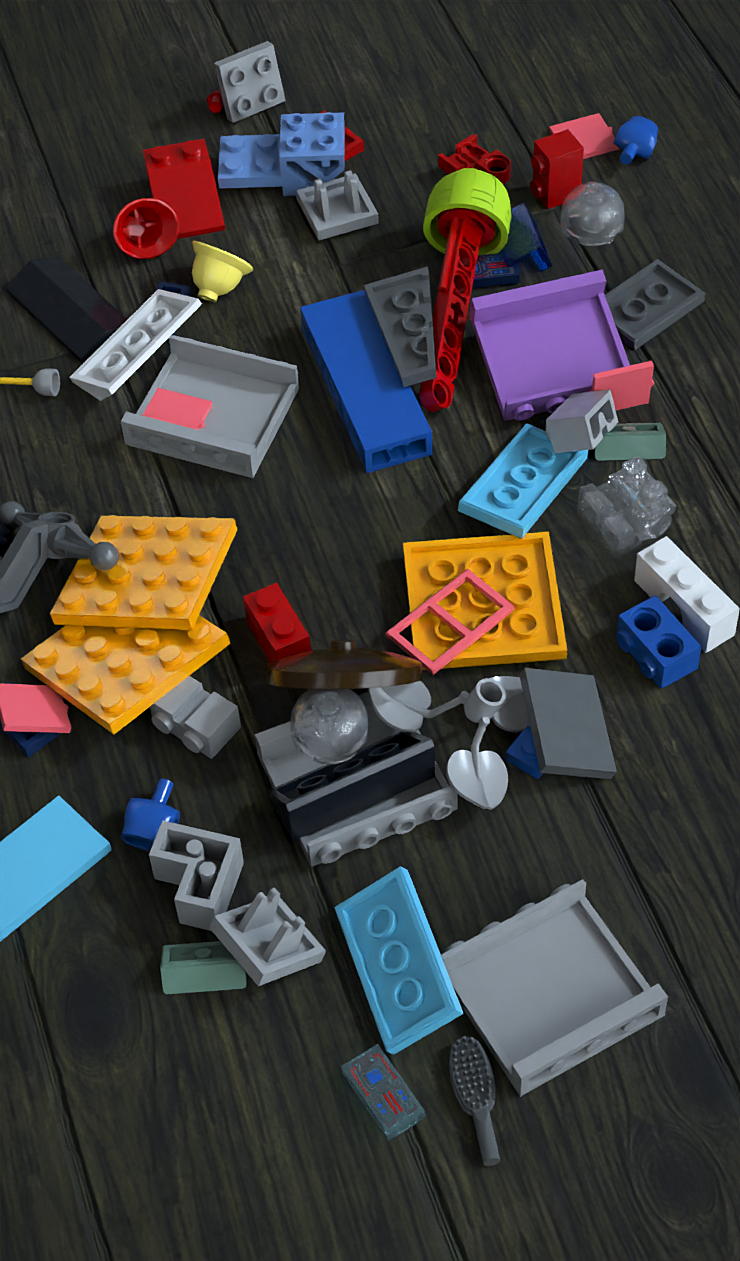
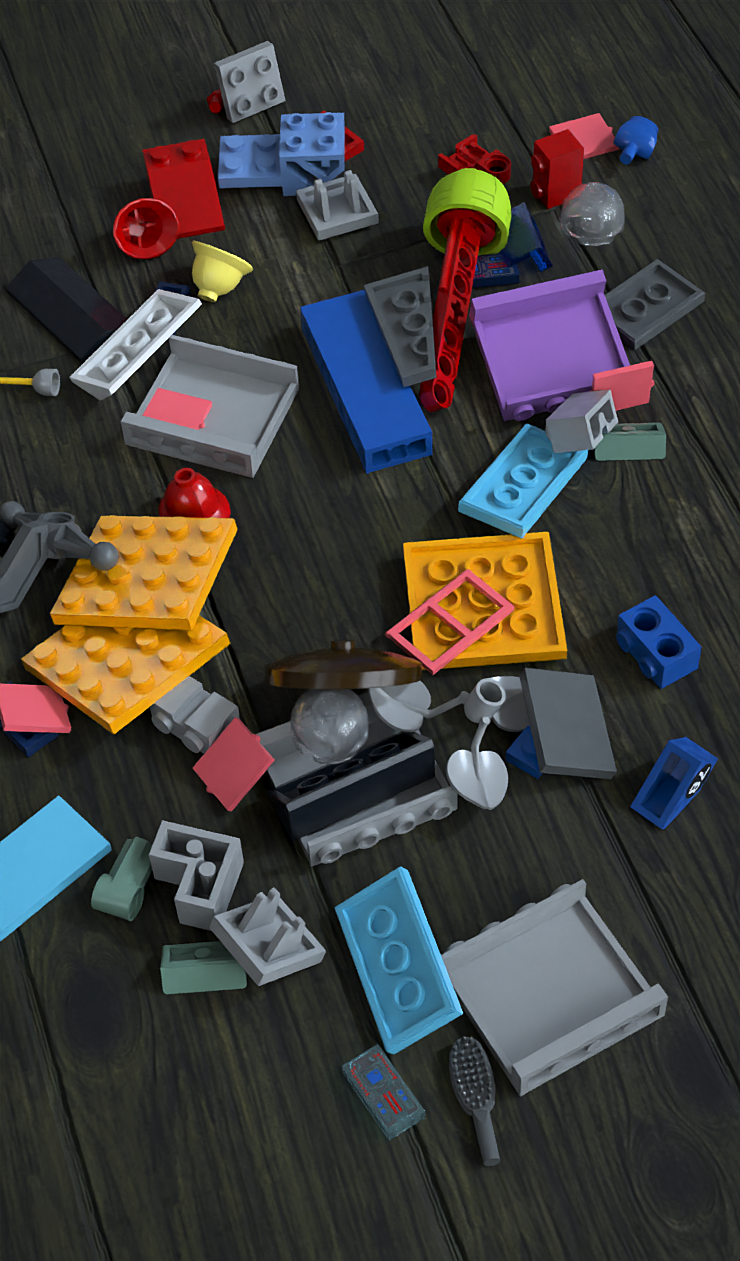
(123, 889): none -> sand green piece
(145, 816): blue piece -> none
(193, 497): none -> red hat
(233, 764): none -> coral piece
(275, 623): red brick -> none
(626, 508): clear hips -> none
(673, 781): none -> blue slope
(704, 607): white arch -> none

